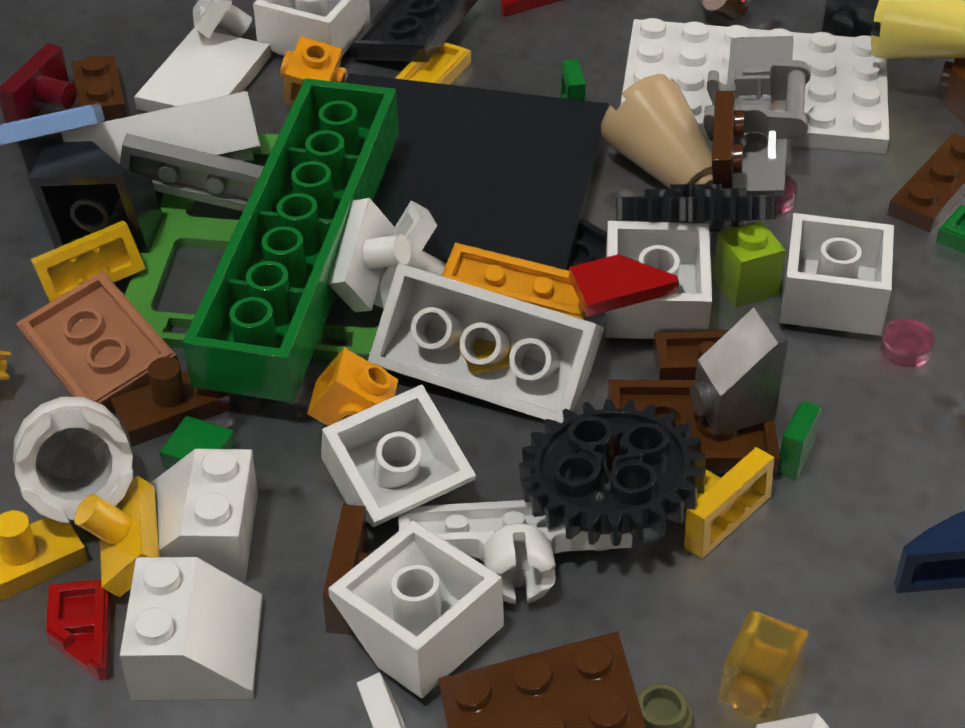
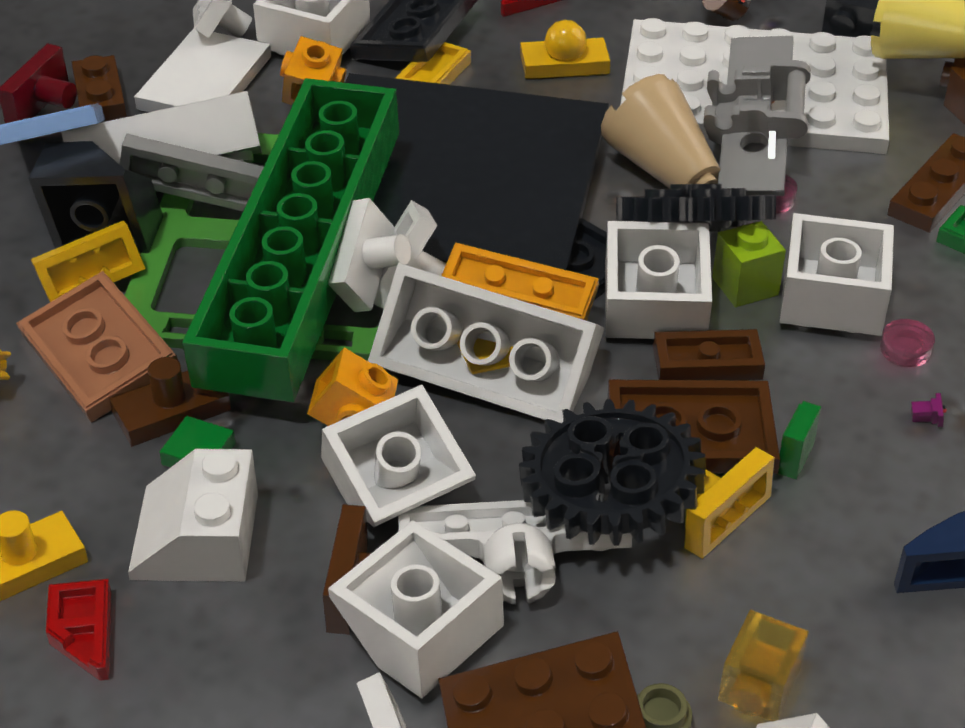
(71, 452): white tile -> none
(123, 531): yellow tile -> none
(189, 632): white slope -> none
(565, 53): none -> yellow tile
(572, 80): green tile -> none
(619, 283): red tile -> none
(728, 126): reddish brown plate -> none
(741, 374): flat silver slope -> none
(929, 411): none -> magenta piece

